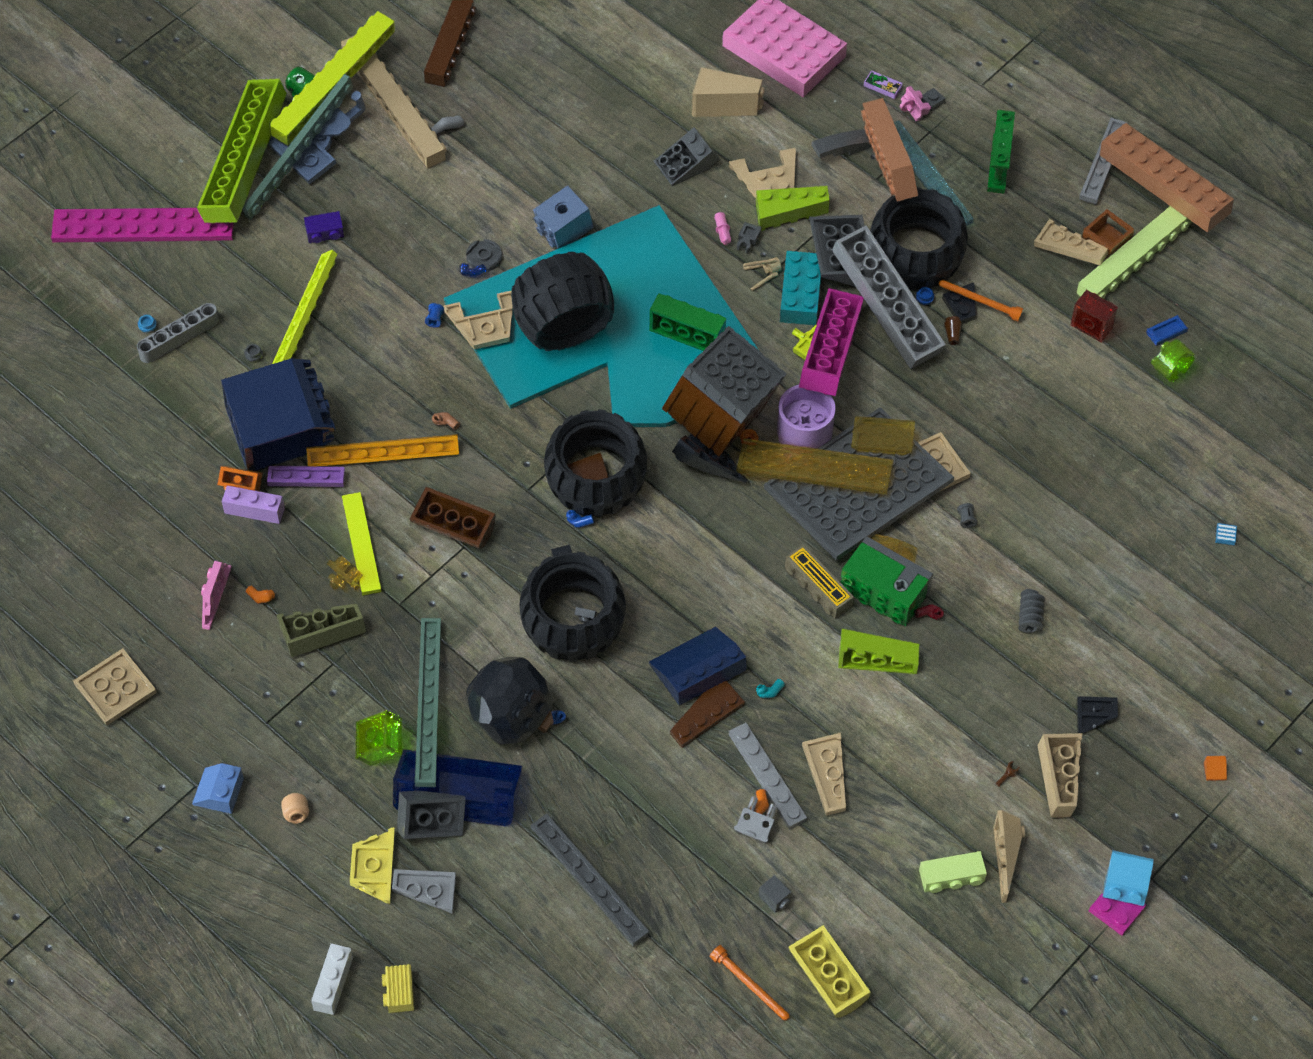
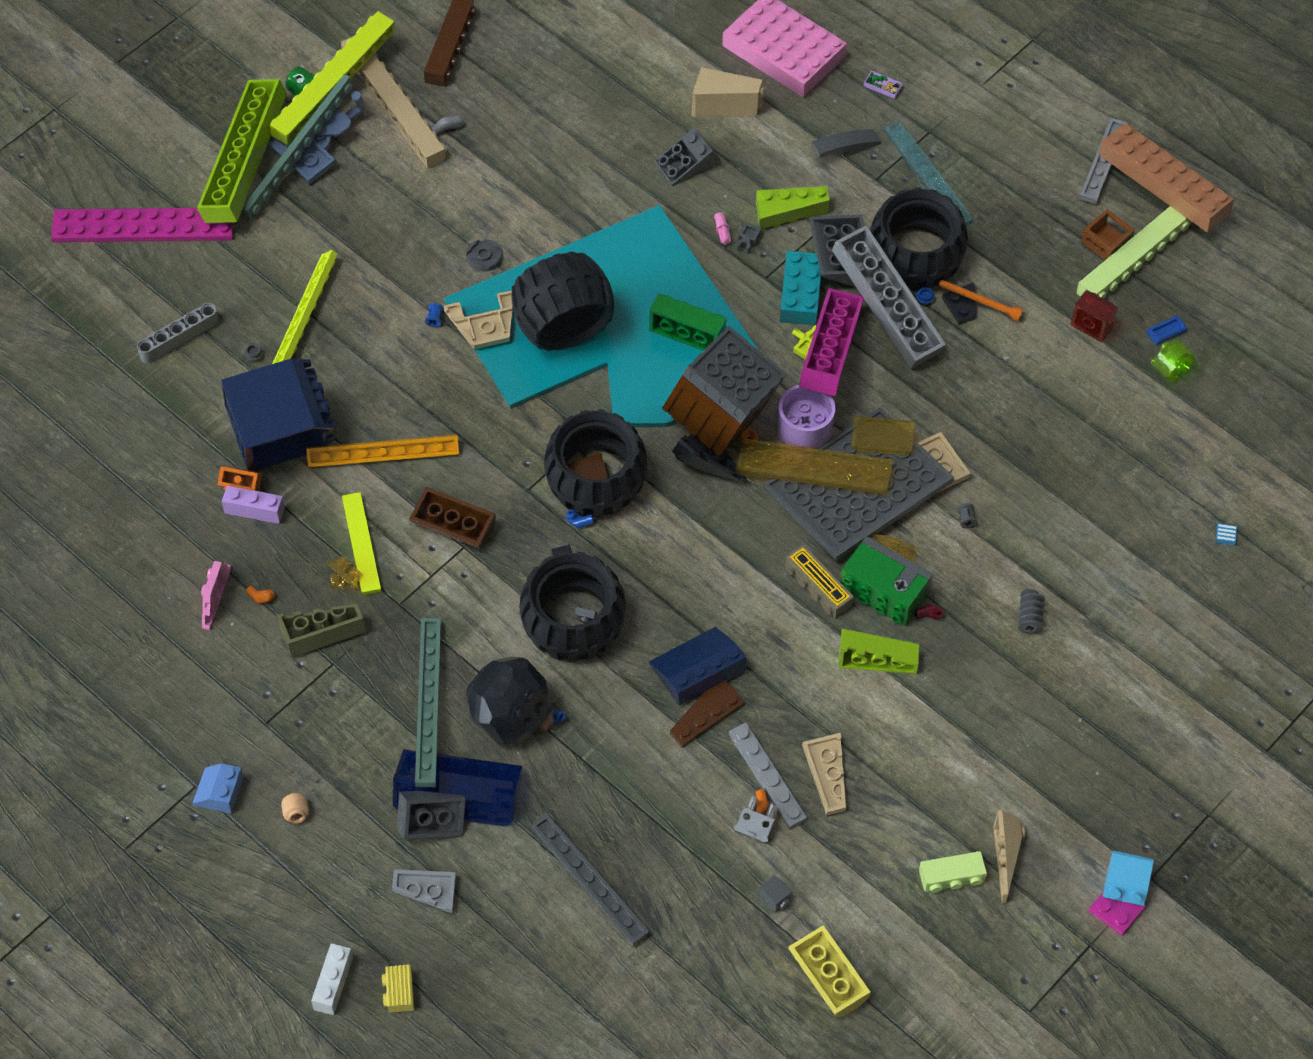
(114, 686): tan plate -> none
(147, 323): dark azure plate -> none
(306, 476): medium lavender plate -> none
(324, 227): dark purple brick -> none
(373, 865): light yellow wing -> none
(378, 738): clear neon green brick -> none
(445, 419): nougat arm -> none
(472, 272): clear blue arm -> none
(562, 218): sand blue brick -> none
(719, 955): orange piece -> none
(770, 266): tan plant -> none
(770, 692): teal arm -> none
(771, 178): tan wing -> none
(889, 150): nougat brick -> none
(912, 102): bright pink hips -> none
(934, 98): dark grey plate -> none
(953, 329): reddish brown cone -> none
(1001, 151): green fence -> none
(1009, 773): reddish brown hand -> none
(1060, 770): tan wedge -> none
(1061, 241): tan wing -> none
(1095, 712): black wing -> none
(1215, 768): orange slope -> none

